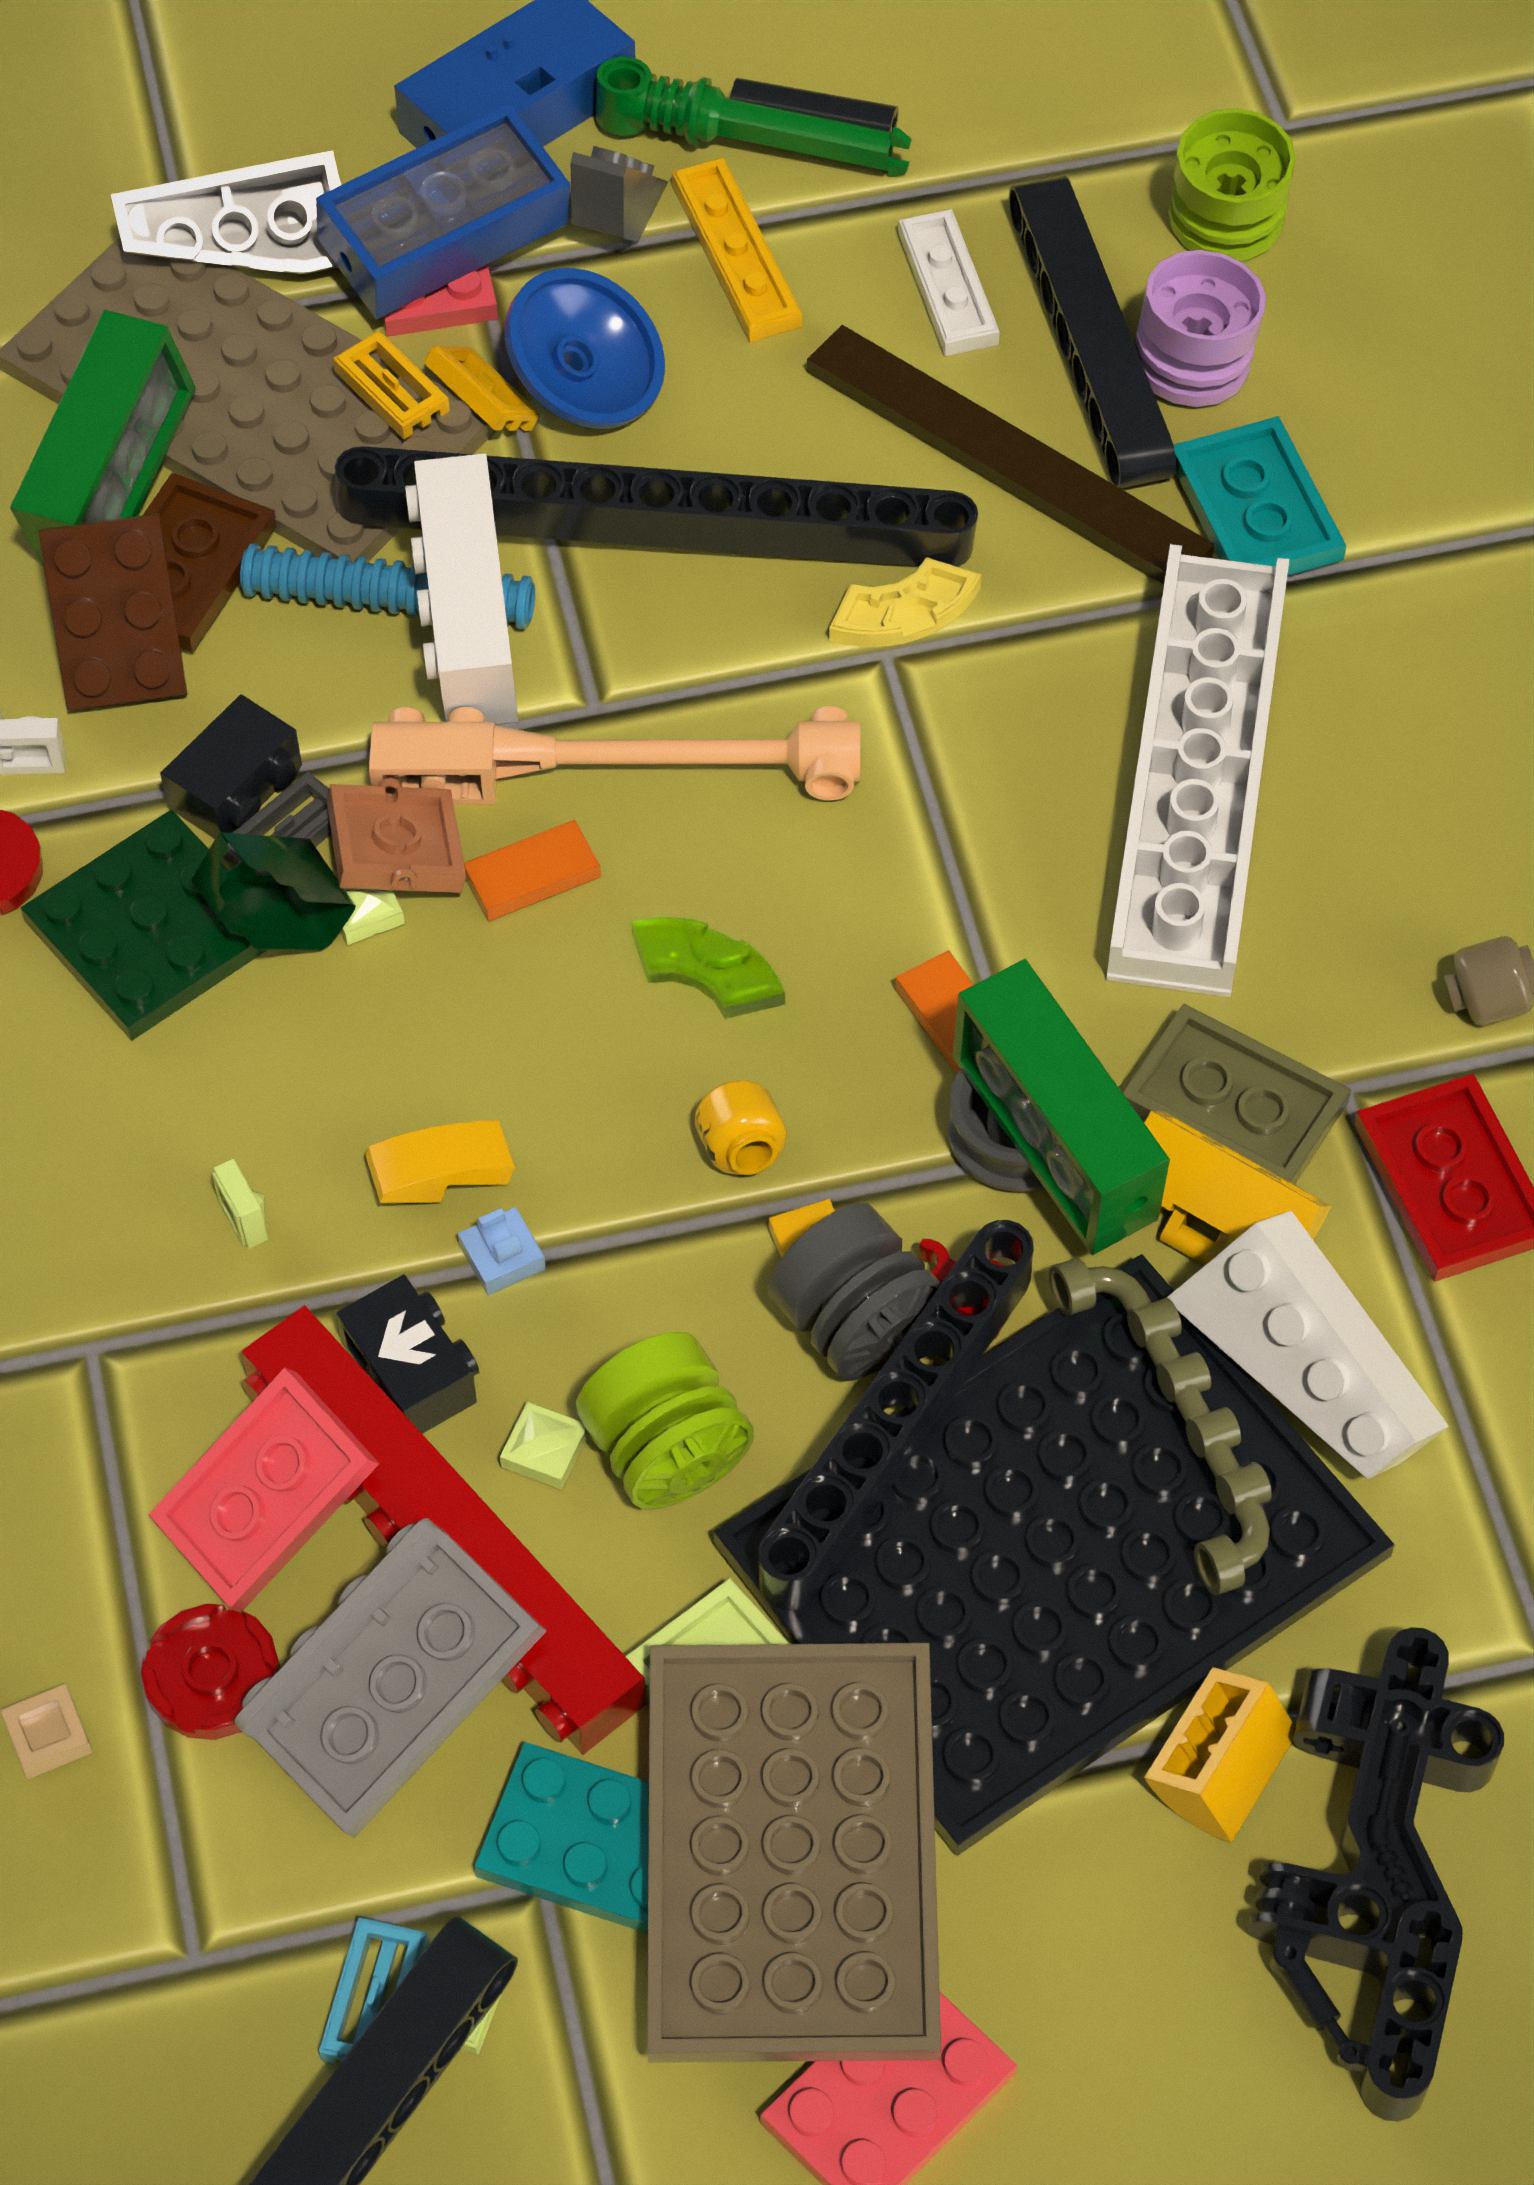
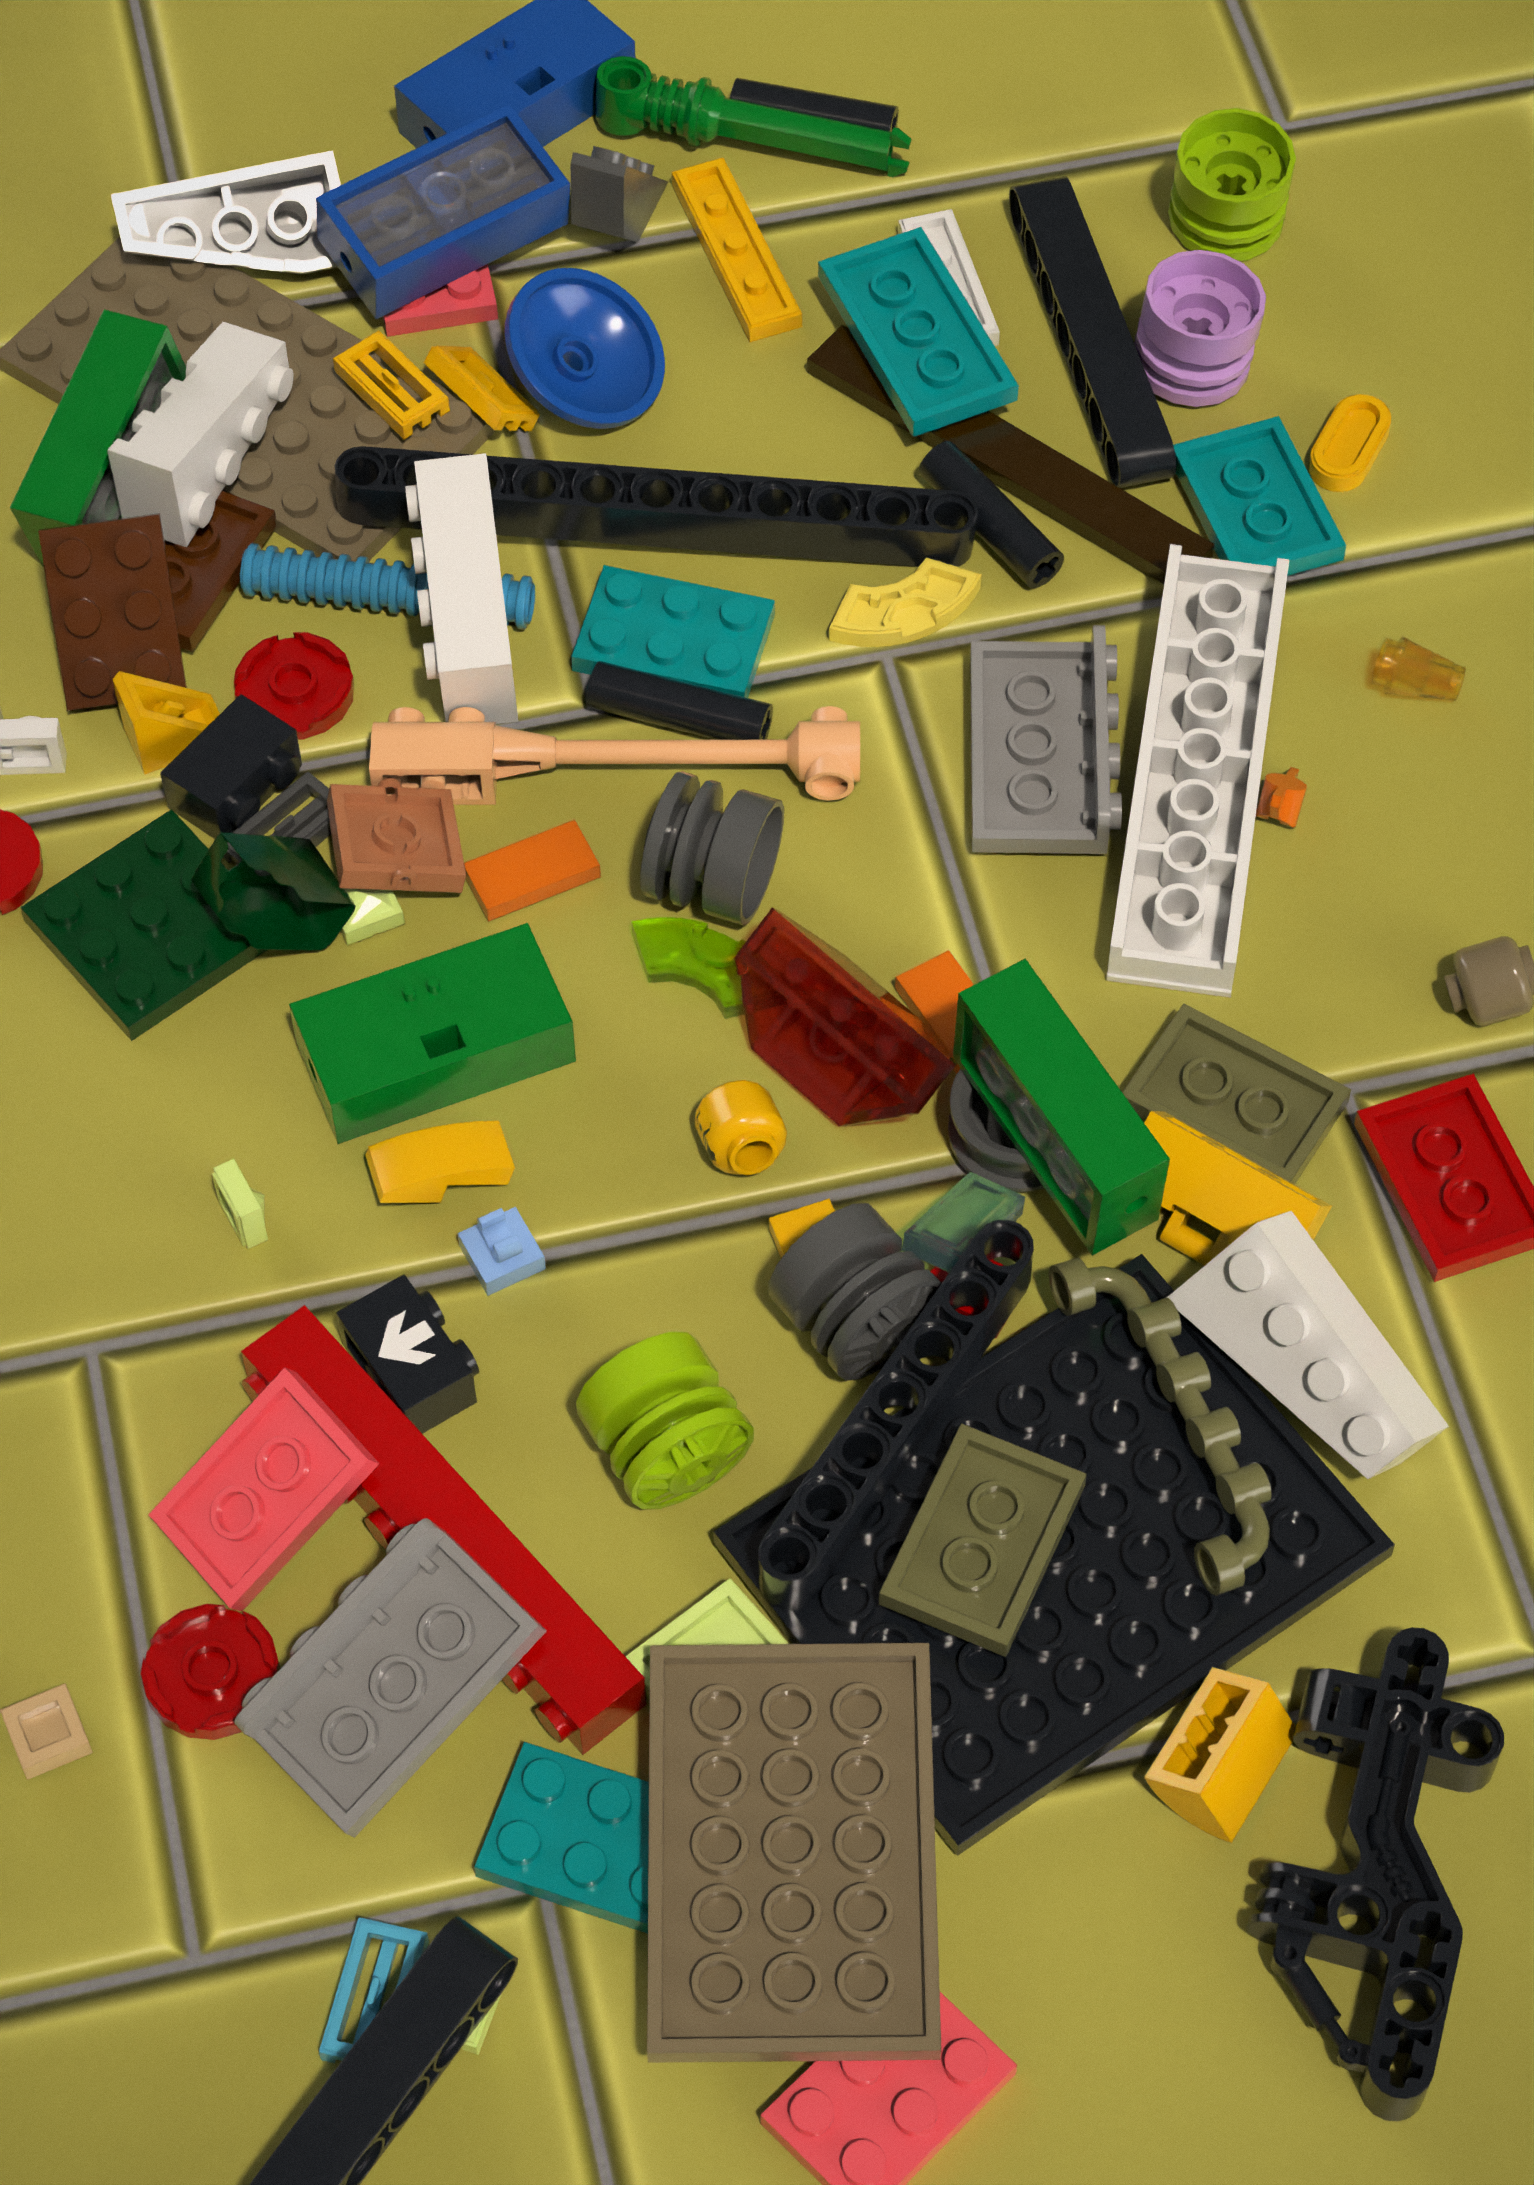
(161, 717): none -> yellow slope
(200, 430): none -> white wedge
(298, 681): none -> red tile
(433, 1032): none -> green brick
(544, 1445): yellowish green tile -> none
(674, 630): none -> teal plate
(677, 704): none -> black piece
(700, 844): none -> dark grey wheel
(835, 1027): none -> clear red wedge
(917, 331): none -> teal plate
(957, 1217): none -> clear light blue tile
(982, 1539): none -> olive plate
(999, 520): none -> black piece
(1044, 746): none -> light grey bracket
(1282, 797): none -> orange piece
(1349, 443): none -> yellow tile
(1416, 671): none -> clear yellow cone

